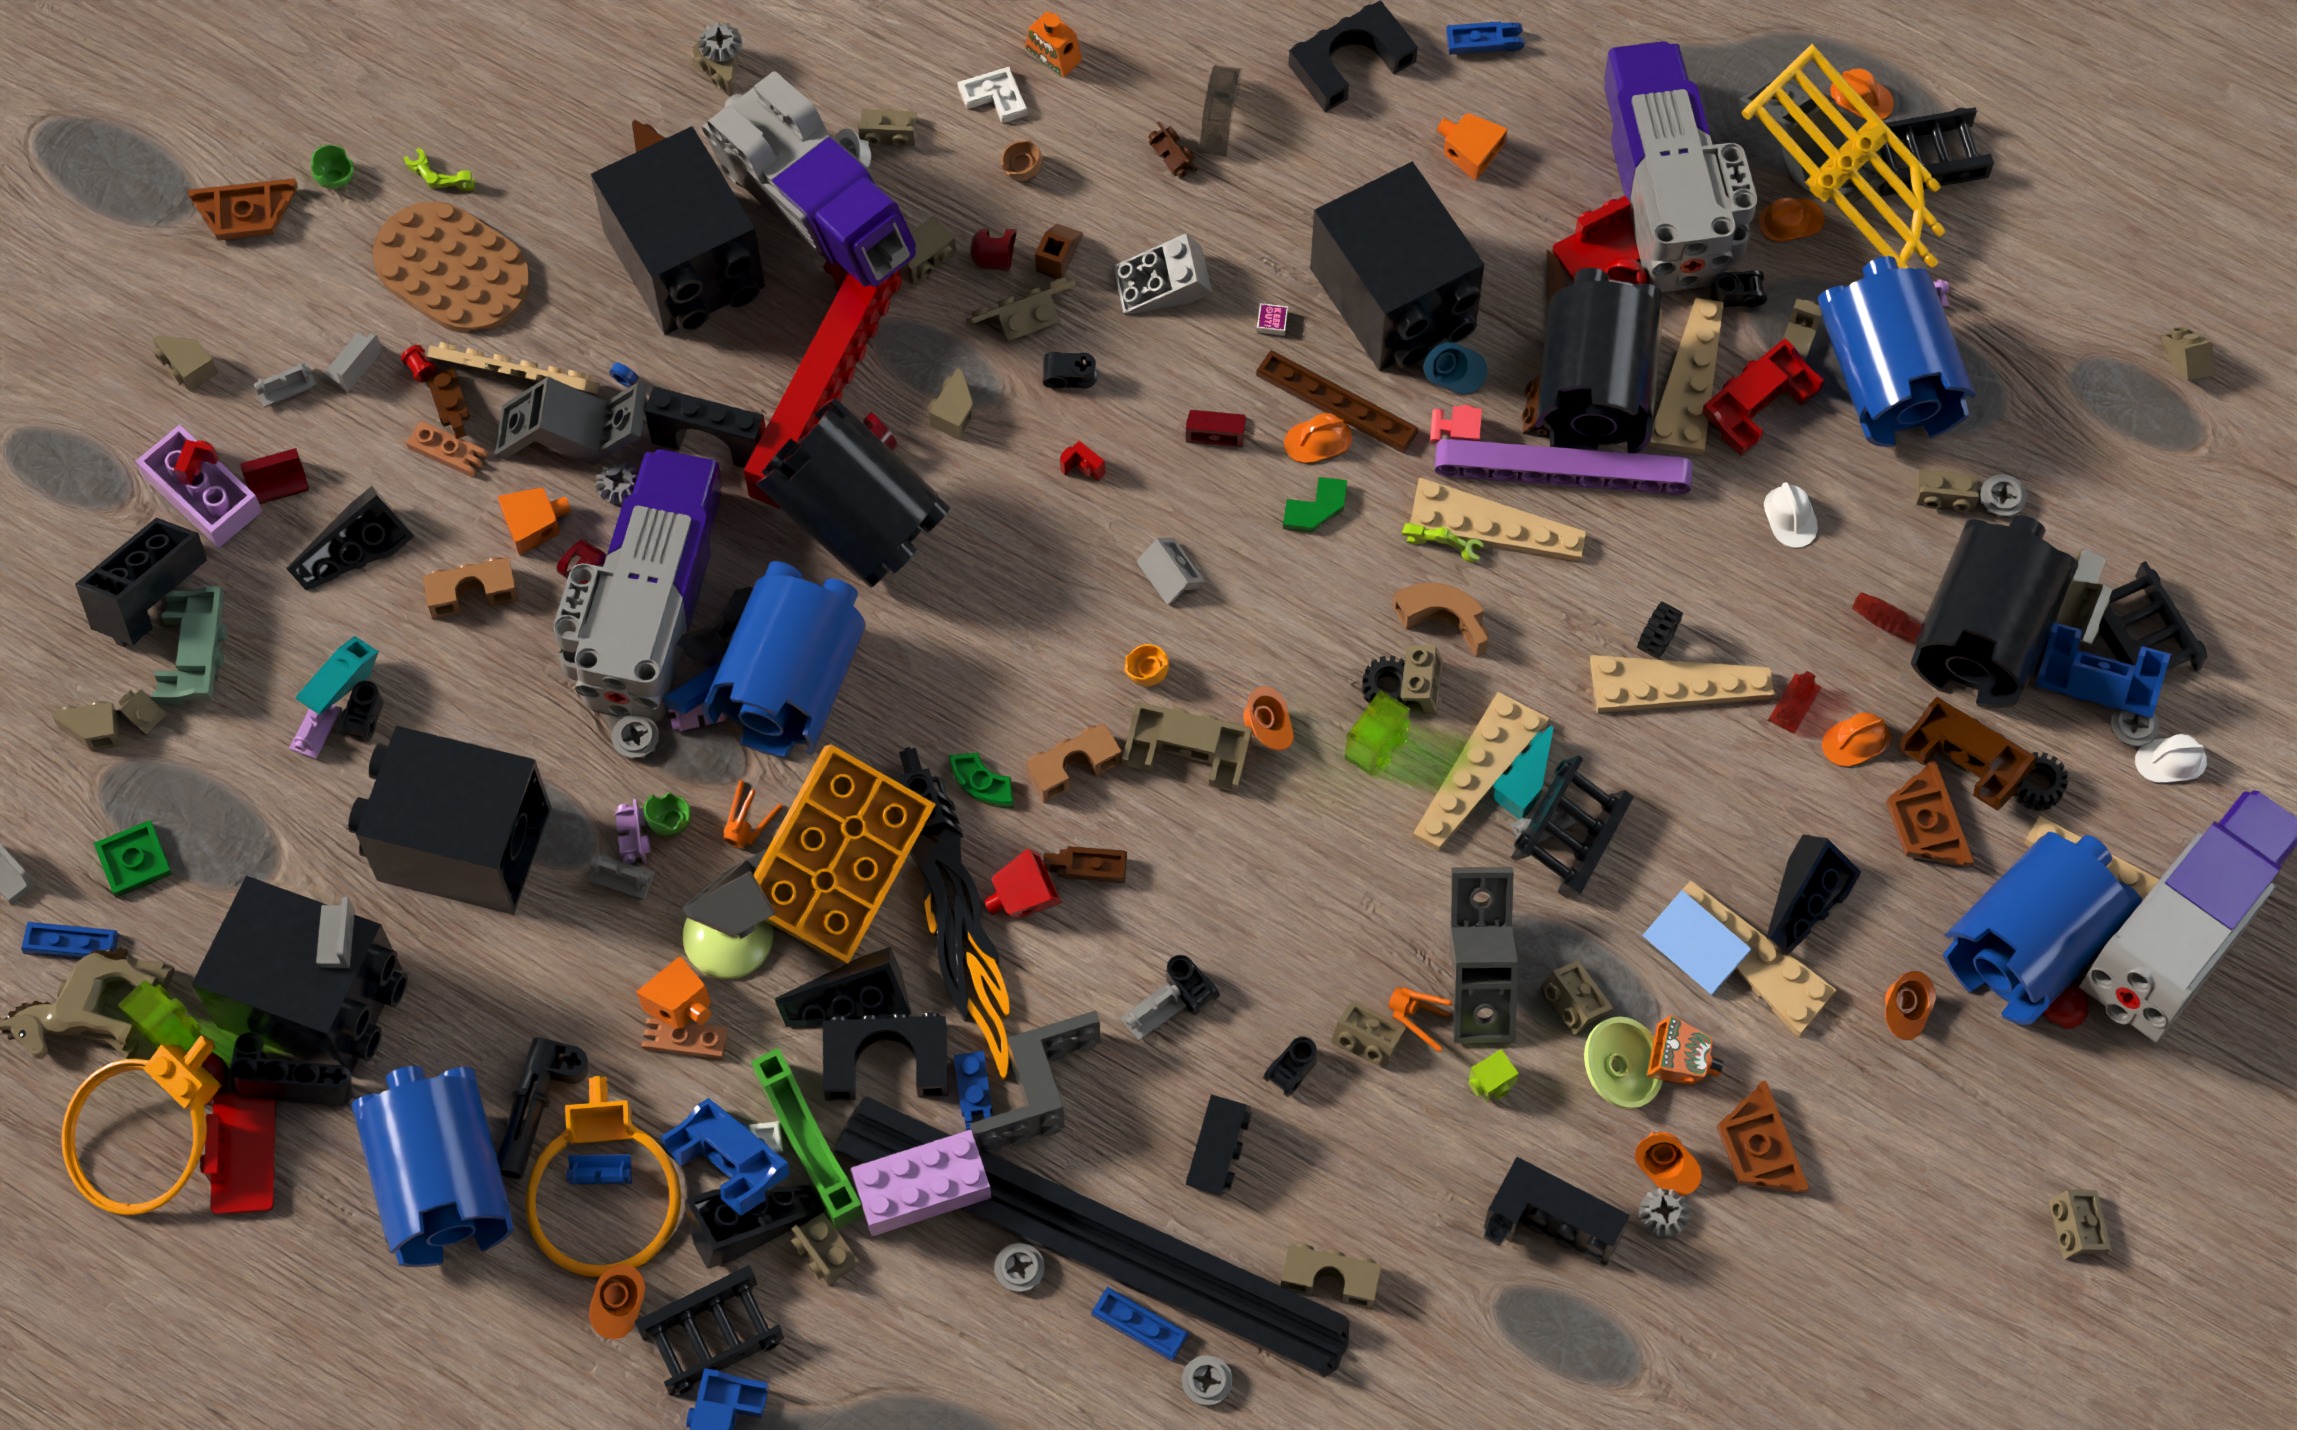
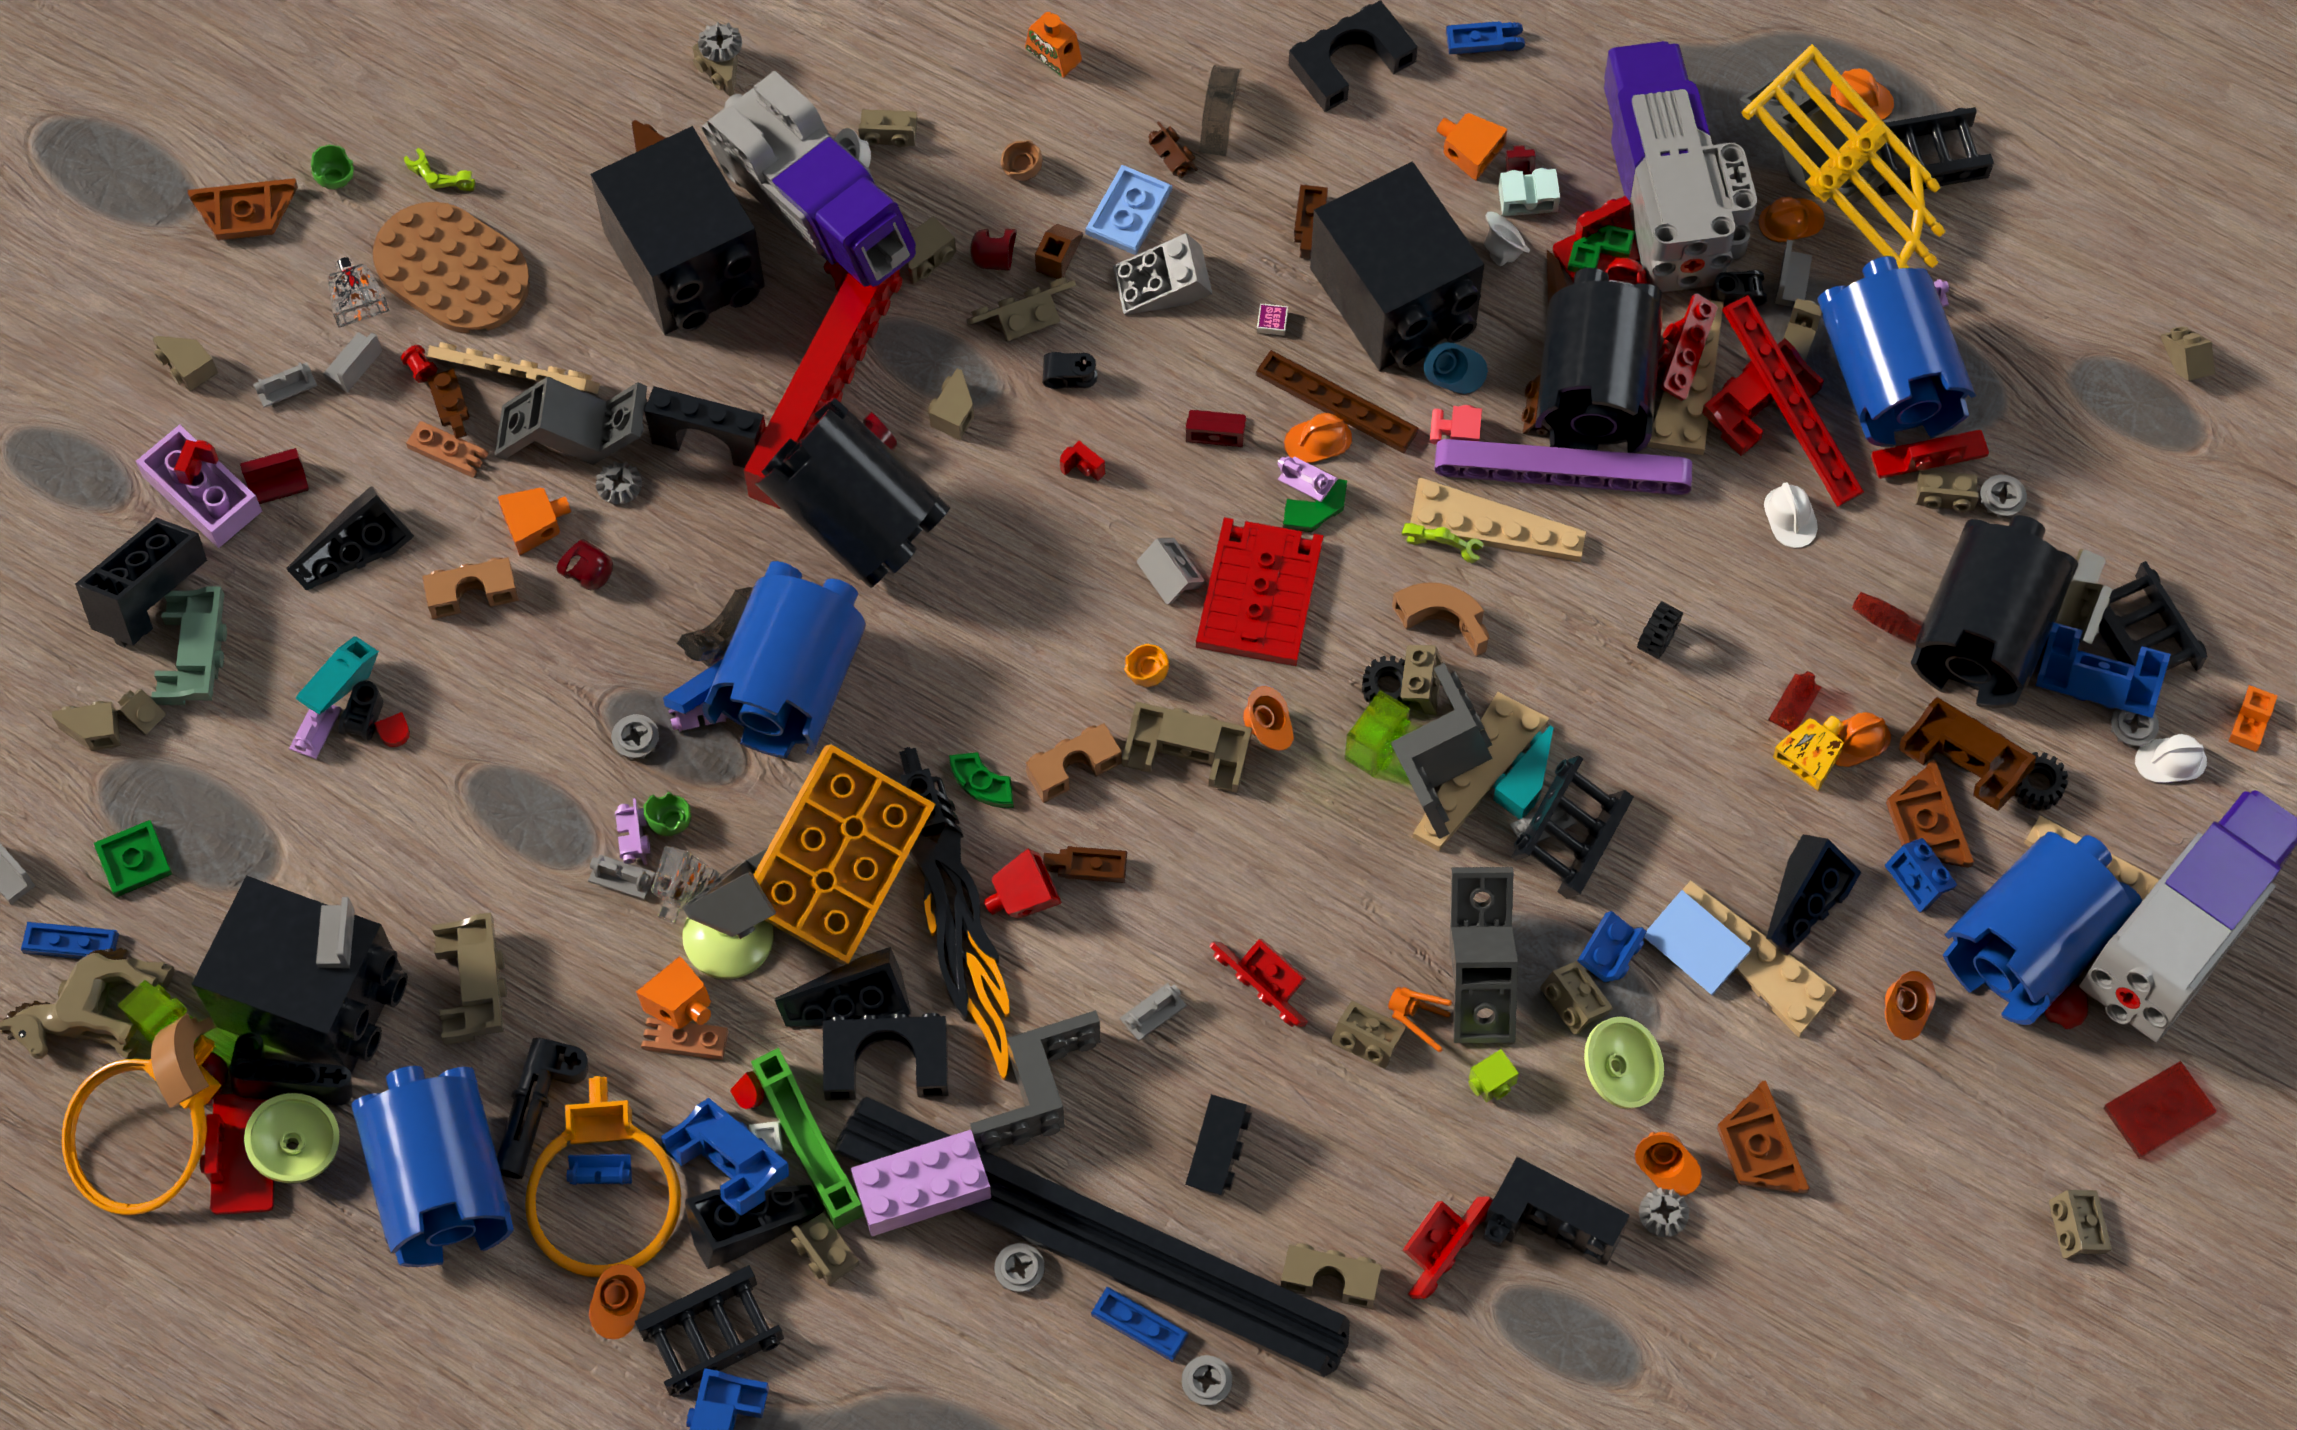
(175, 1060): none -> medium nougat arch
(287, 1120): none -> yellowish green dish
(354, 293): none -> clear torso
(393, 730): none -> red tile
(451, 819): black brick -> none
(479, 974): none -> dark tan bracket
(623, 374): blue tile -> none
(645, 595): light grey piece -> none
(679, 880): none -> clear torso
(737, 831): orange plant -> none
(748, 1091): none -> red tile
(972, 1085): blue hinge -> none
(996, 88): white tile -> none
(1128, 209): none -> light blue tile
(1194, 987): black piece -> none
(1259, 592): none -> red door
(1268, 974): none -> red bracket
(1289, 1070): black piece -> none
(1305, 477): none -> lavender hinge
(1309, 199): none -> reddish brown hinge
(1440, 1240): none -> red bracket
(1443, 749): none -> dark grey bracket
(1503, 240): none -> white piece
(1521, 159): none -> dark red tile
(1529, 193): none -> light aqua brick
(1608, 241): none -> green tile
(1611, 948): none -> blue bracket
(1654, 683): tan wing -> none
(1681, 1053): torso -> none
(1684, 347): none -> red bracket
(1793, 276): none -> light grey panel
(1793, 401): none -> red tile
(1811, 750): none -> yellow torso
(1920, 874): none -> blue bracket
(1930, 454): none -> red bracket
(2159, 1109): none -> clear red tile
(2252, 718): none -> orange slope

